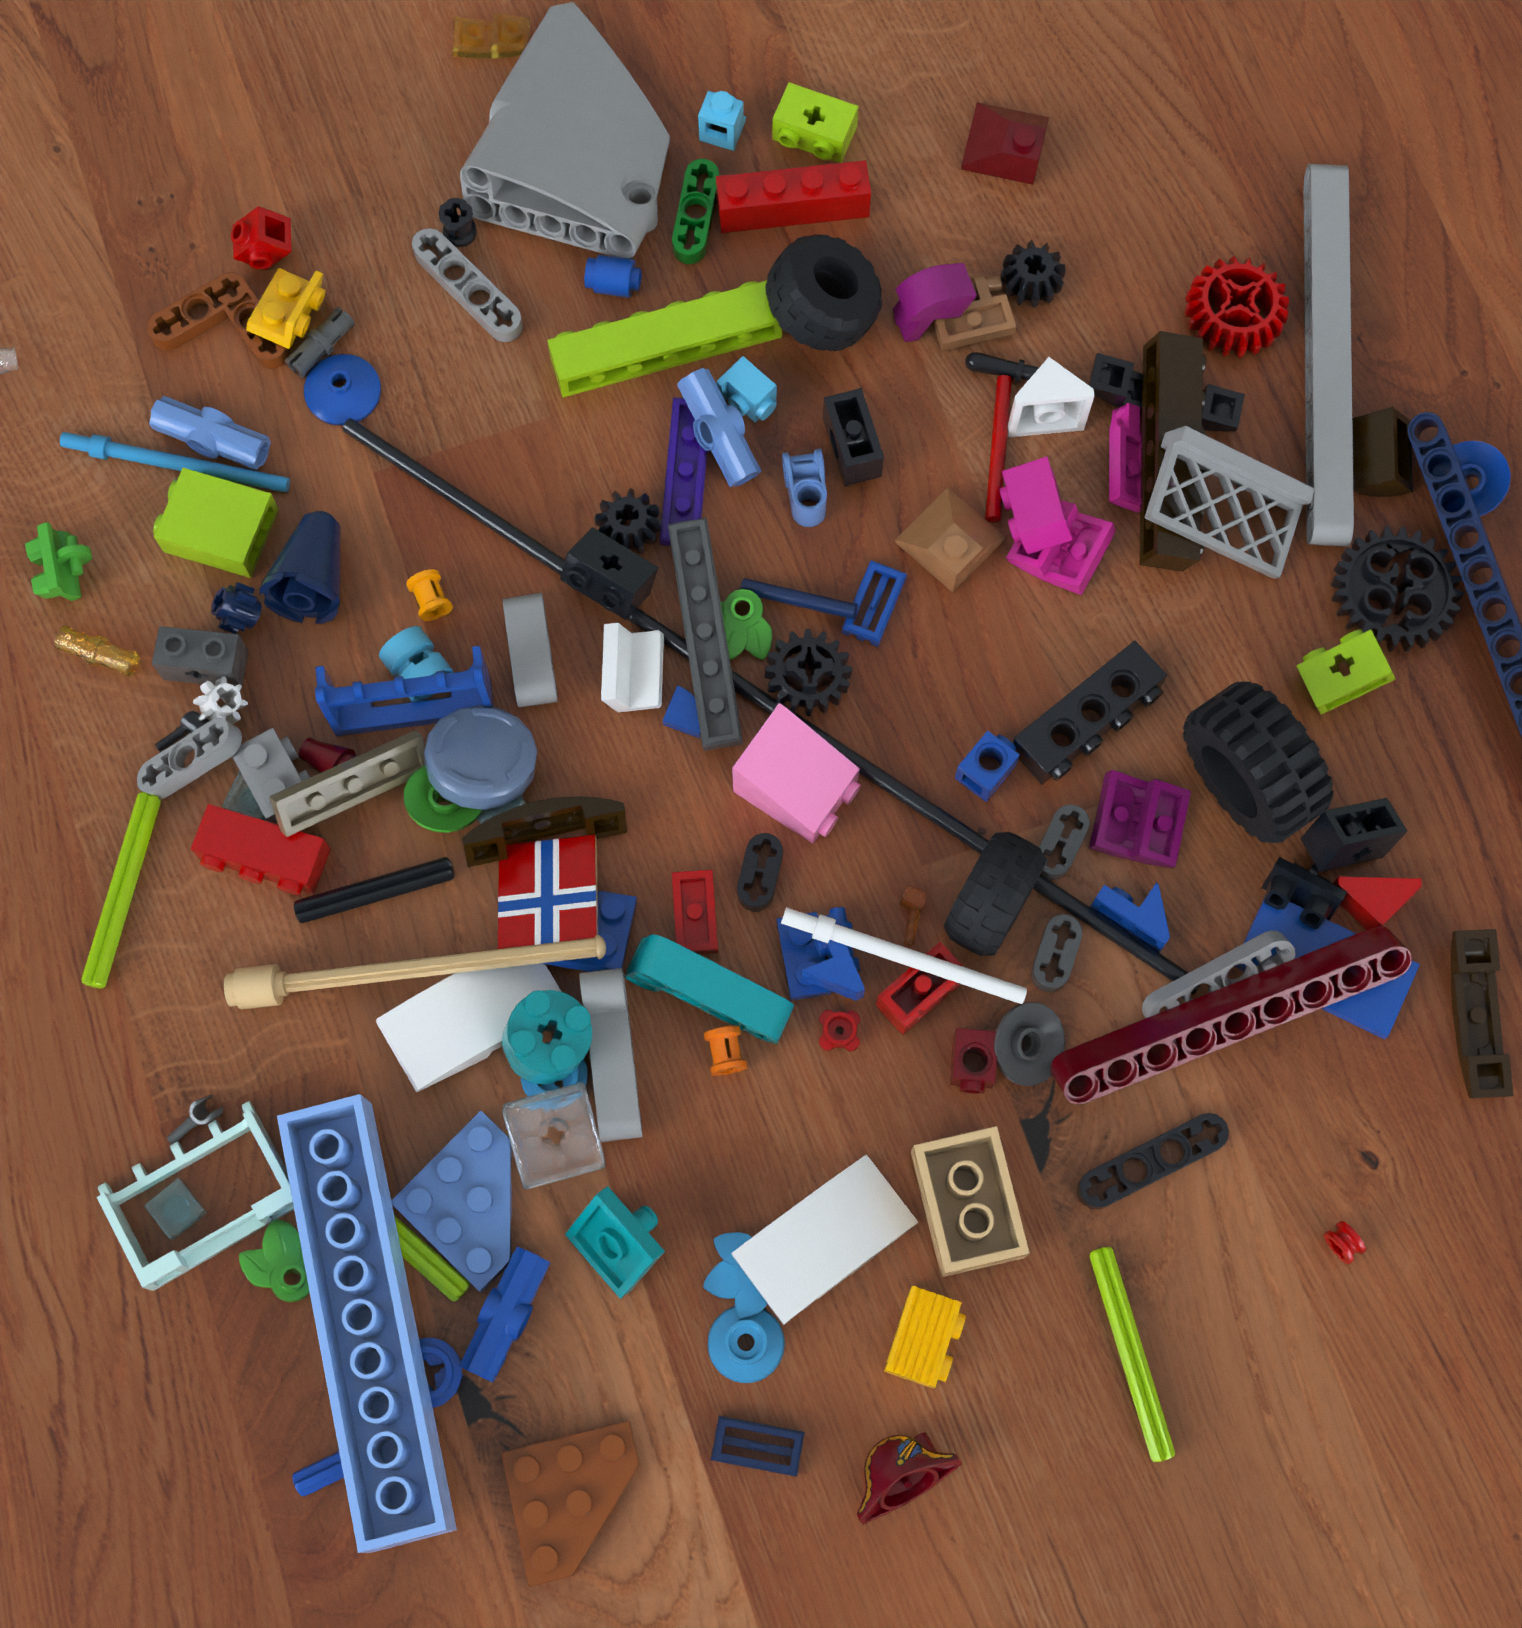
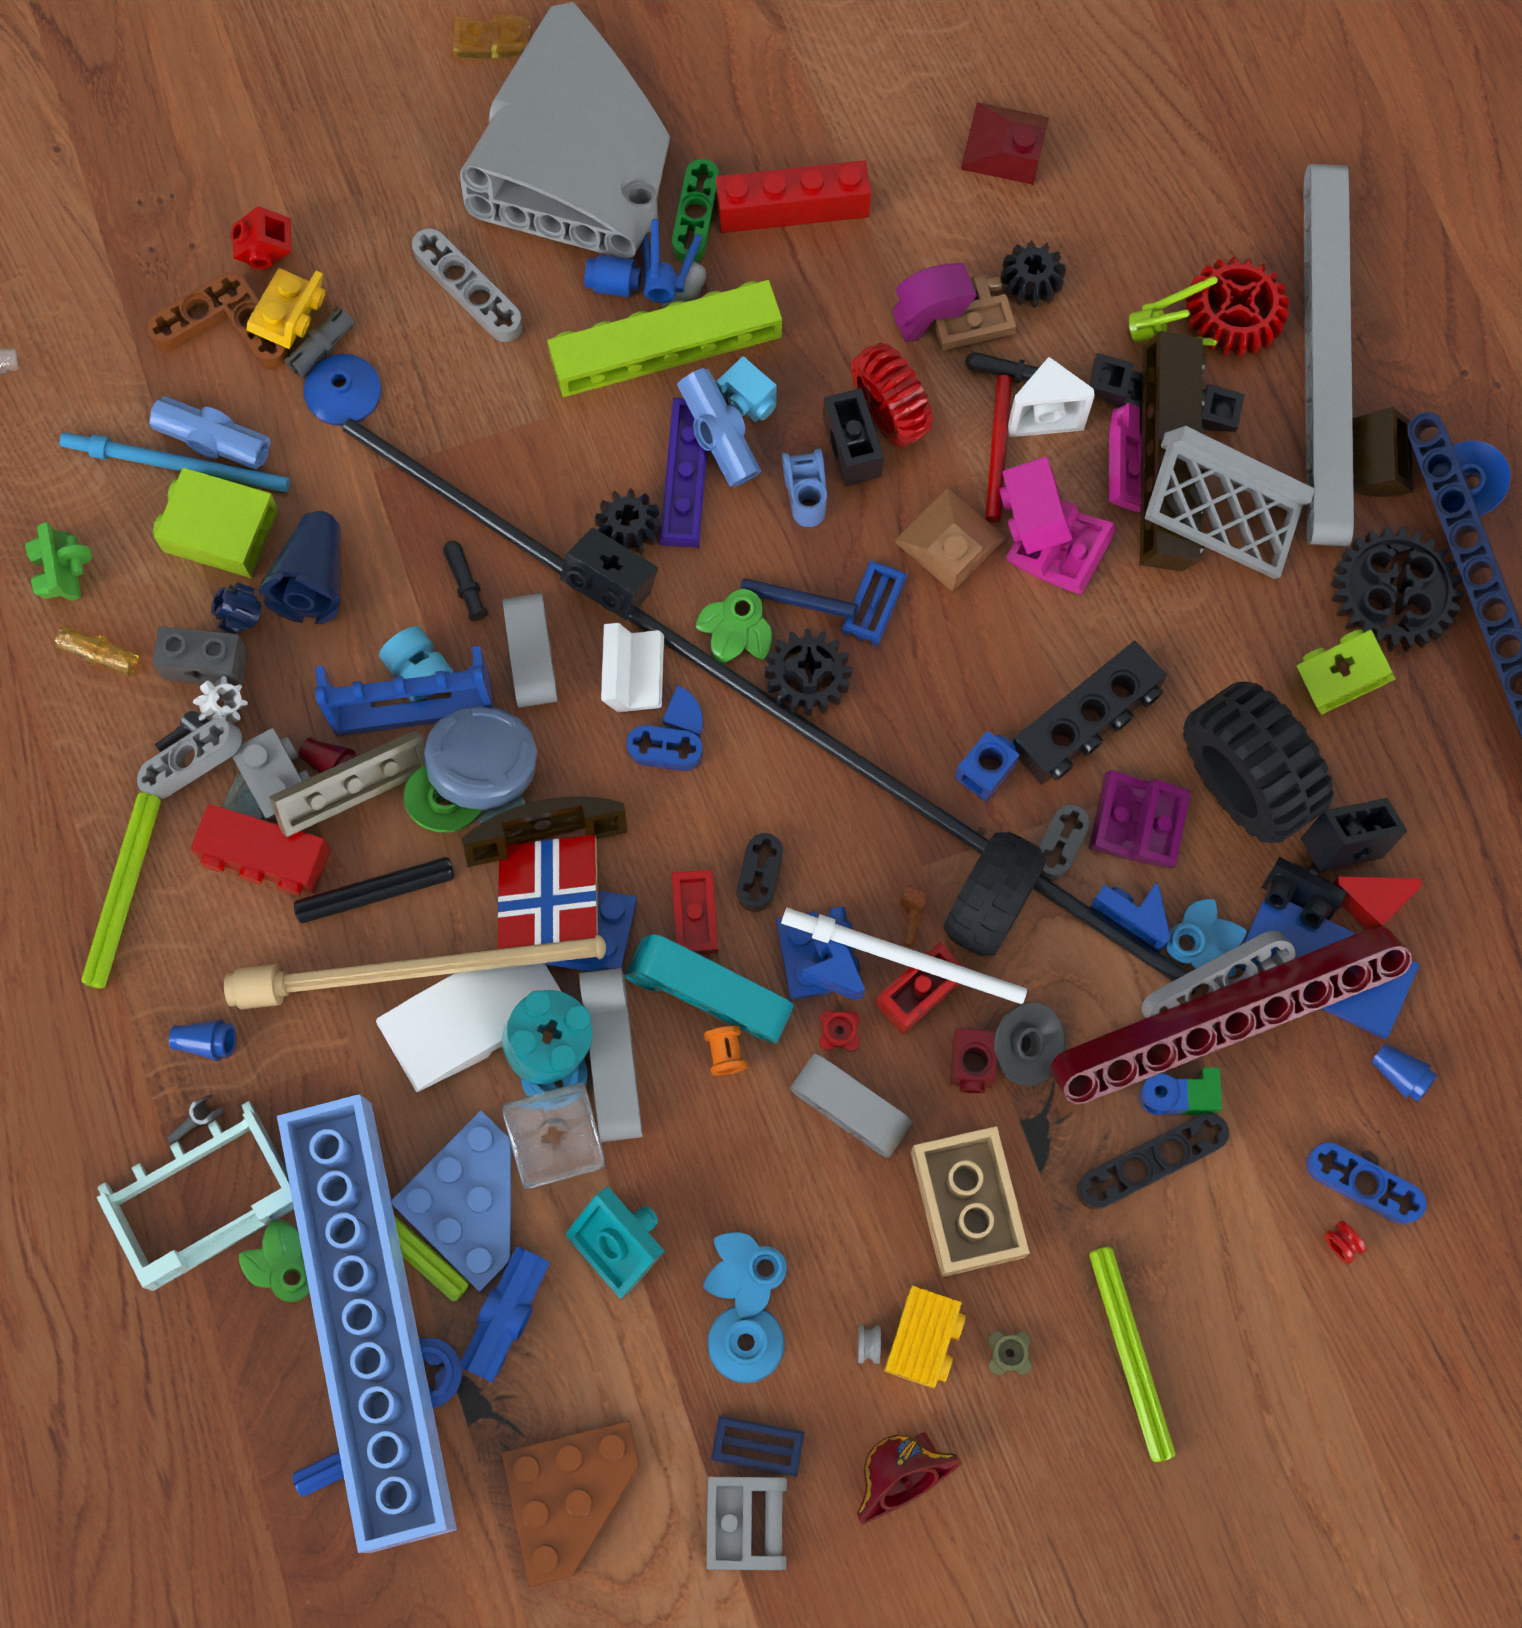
(175, 1209): clear light blue plate -> none
(205, 1039): none -> blue cone
(429, 595): light orange bush -> none
(454, 222): black bush -> none
(467, 588): none -> black piece
(660, 277): none -> blue plant
(666, 739): none -> blue beam
(693, 284): none -> light grey arm
(705, 634): dark grey tile -> none
(723, 111): medium azure brick -> none
(731, 1523): none -> light grey plate
(795, 775): bright pink slope -> none
(814, 123): lime brick -> none
(823, 292): black tyre -> none
(824, 1239): white slope -> none
(851, 1105): none -> light grey beam
(869, 1344): none -> light grey bush
(892, 394): none -> red gear
(1019, 1344): none -> olive plate
(1047, 951): dark grey beam -> none
(1150, 321): none -> lime plant
(1173, 1096): none -> leg
(1208, 935): none -> dark azure plate
(1389, 1208): none -> blue beam
(1405, 1072): none -> blue cone
(1477, 1014): dark brown slope -> none

